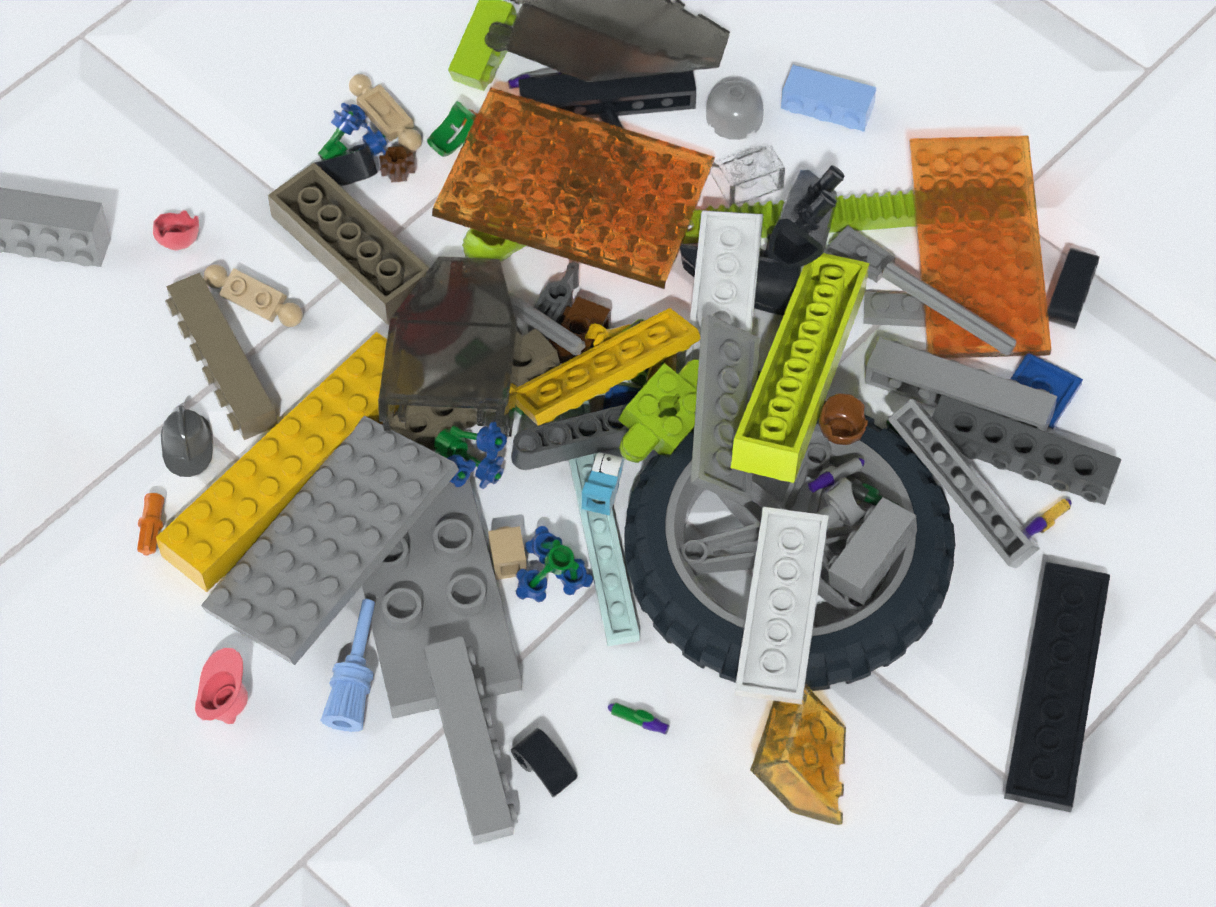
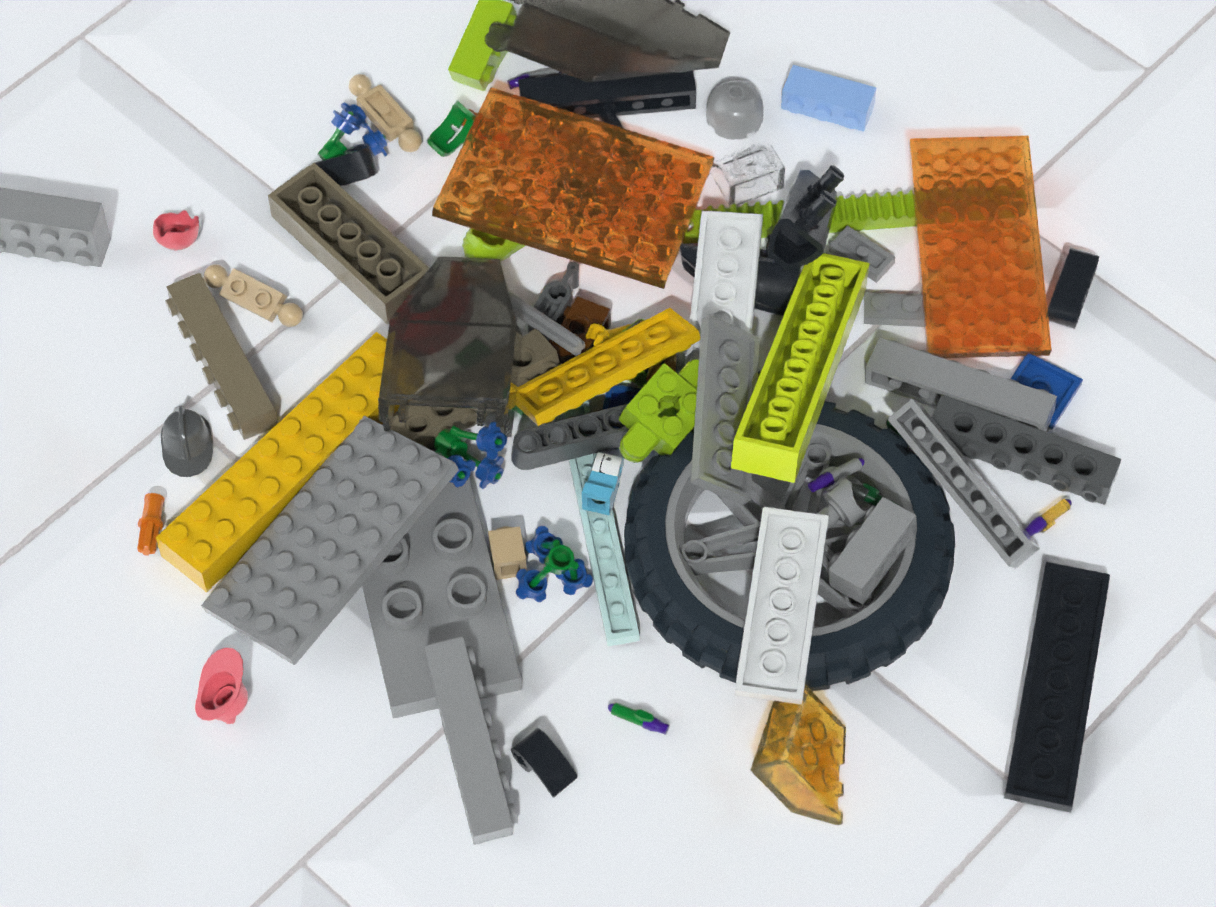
(351, 680): light blue piece -> none
(397, 164): reddish brown gear -> none
(842, 419): dark orange hair -> none
(949, 308): light grey axle -> none

